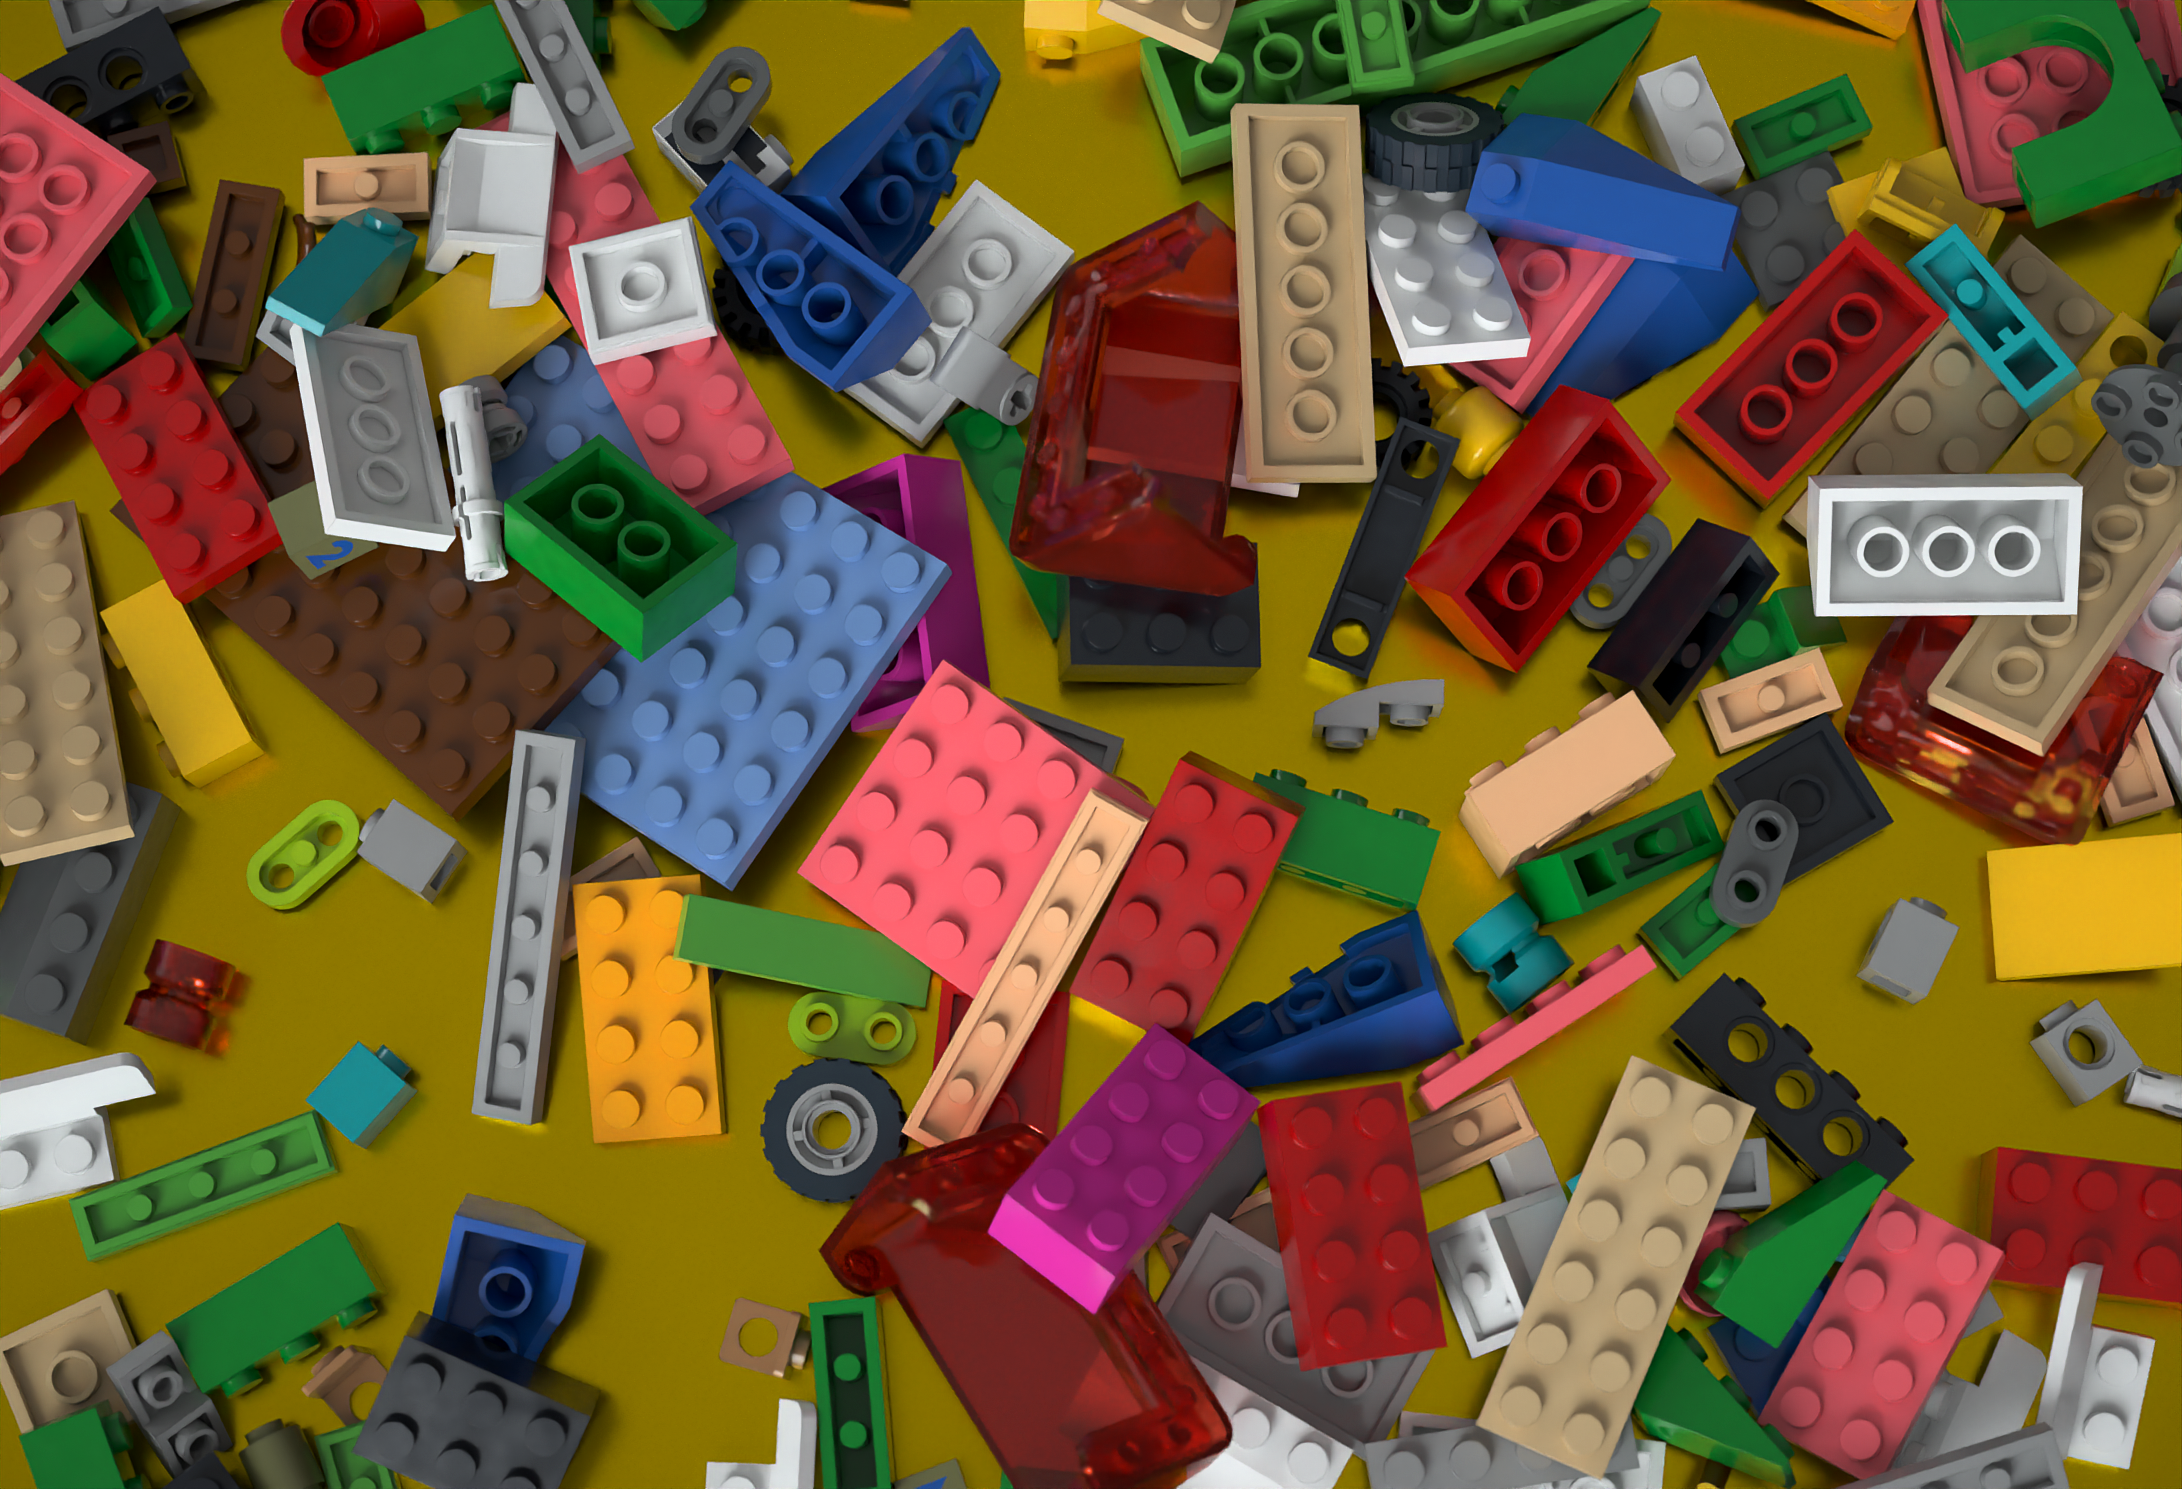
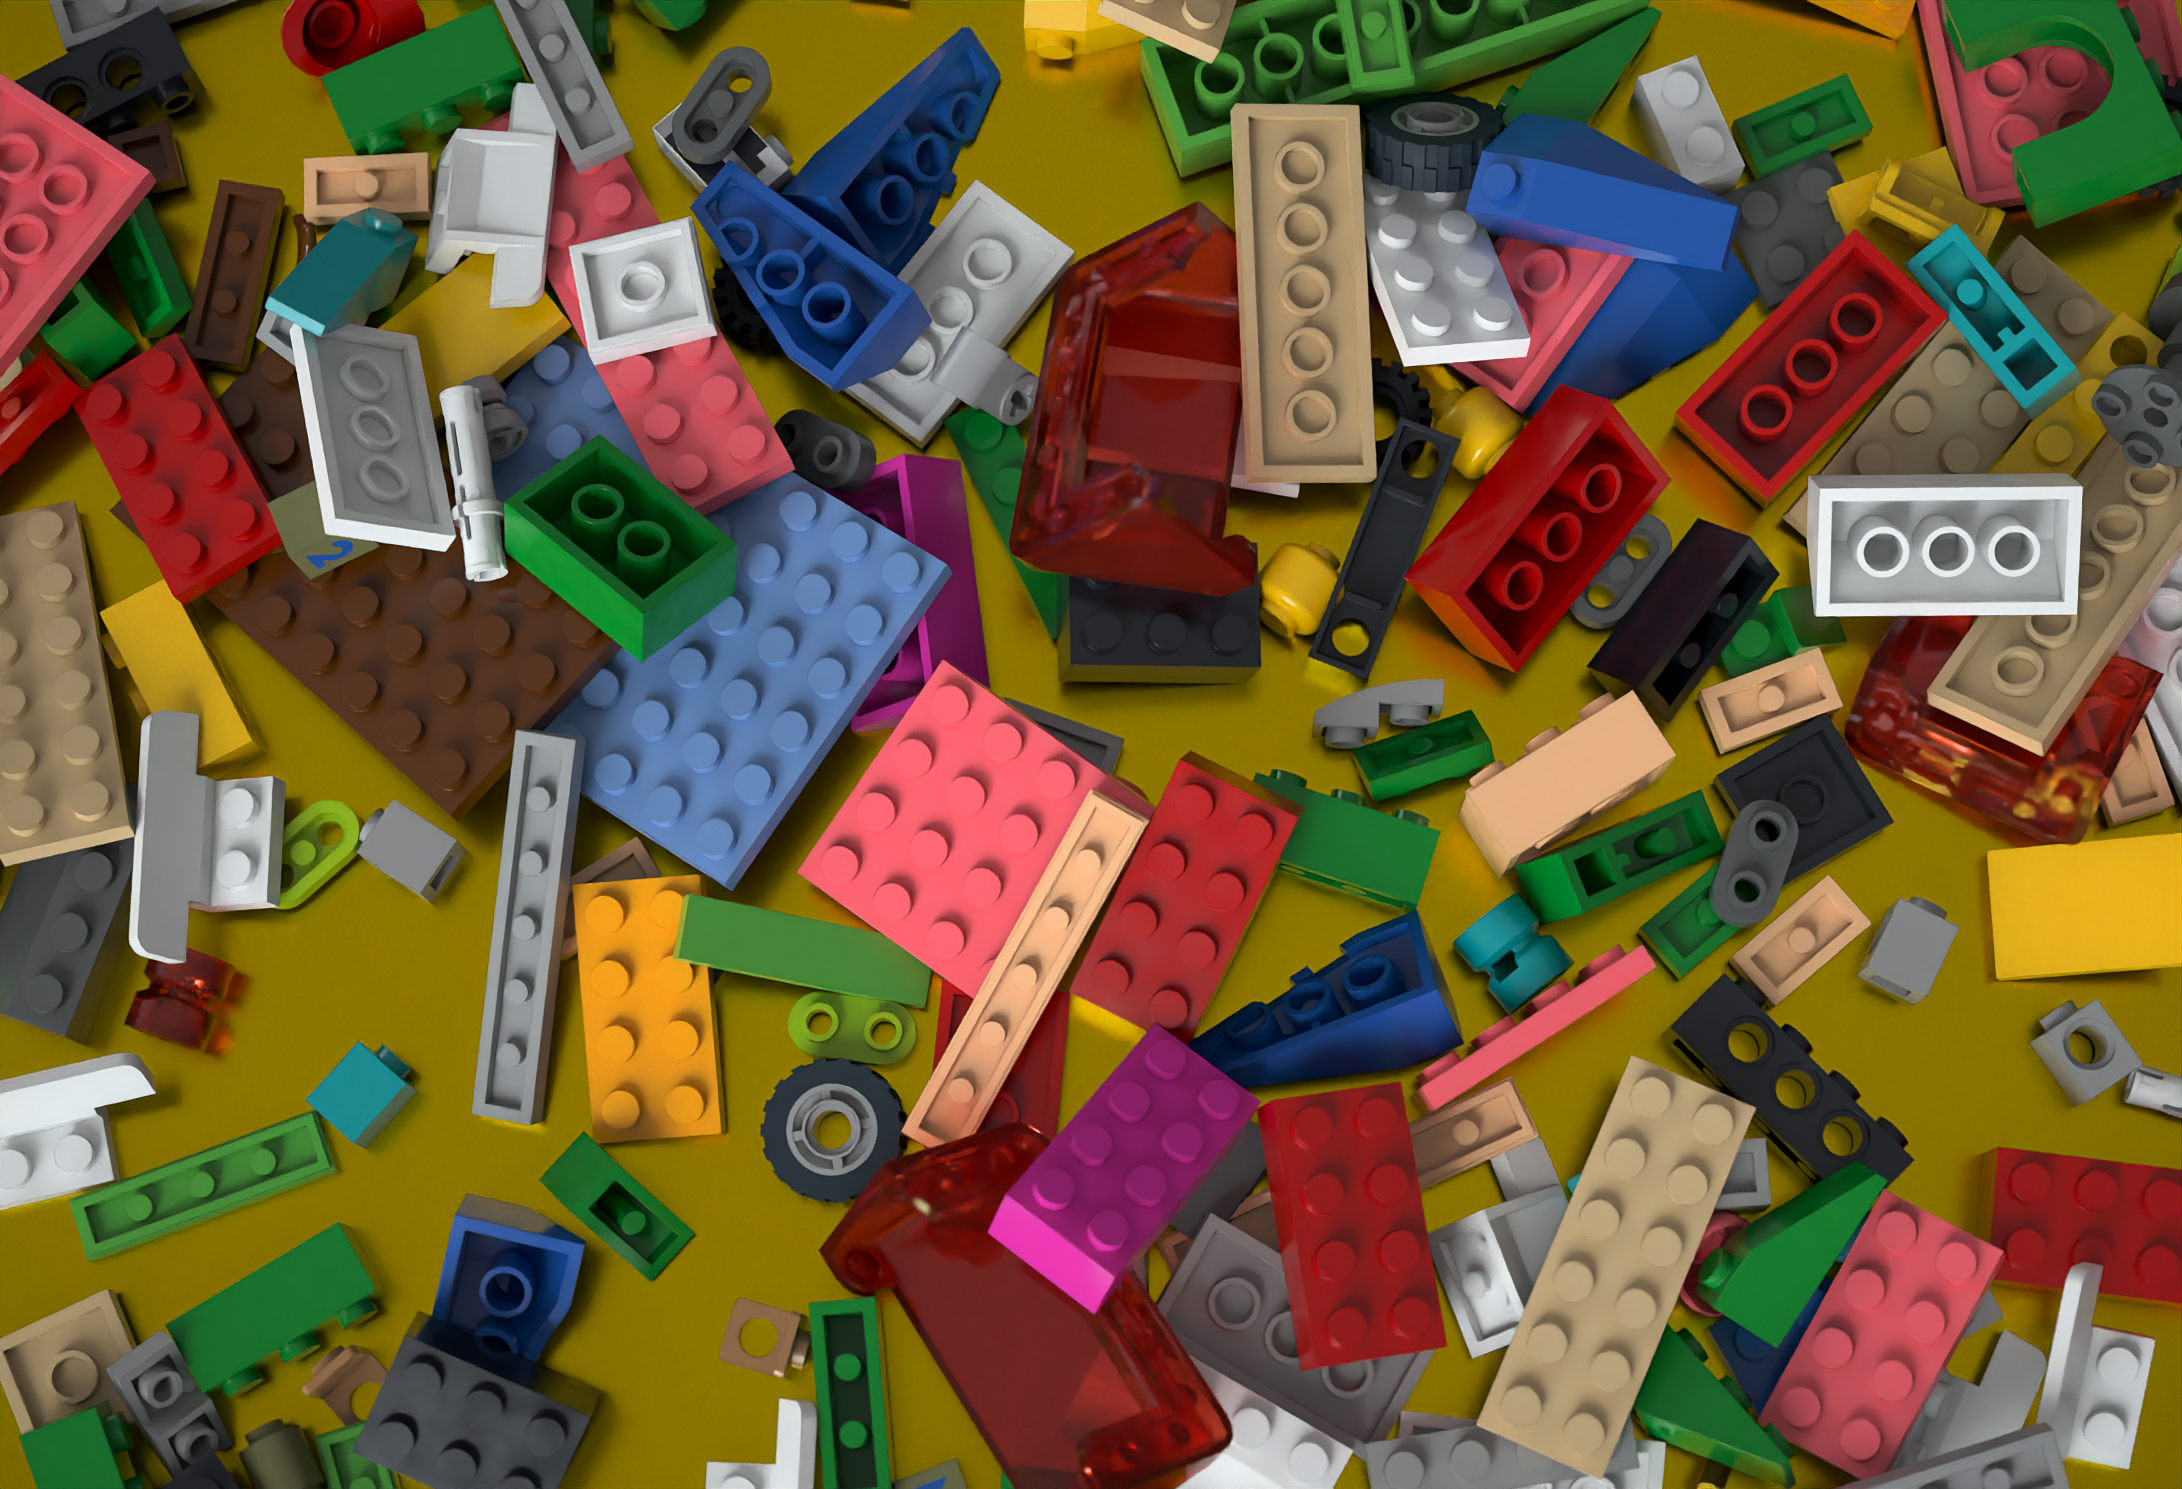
(197, 839): none -> white plate
(616, 1206): none -> green slope
(827, 451): none -> dark grey plate
(1297, 588): none -> yellow head
(1423, 756): none -> green plate
(1800, 941): none -> light nougat plate

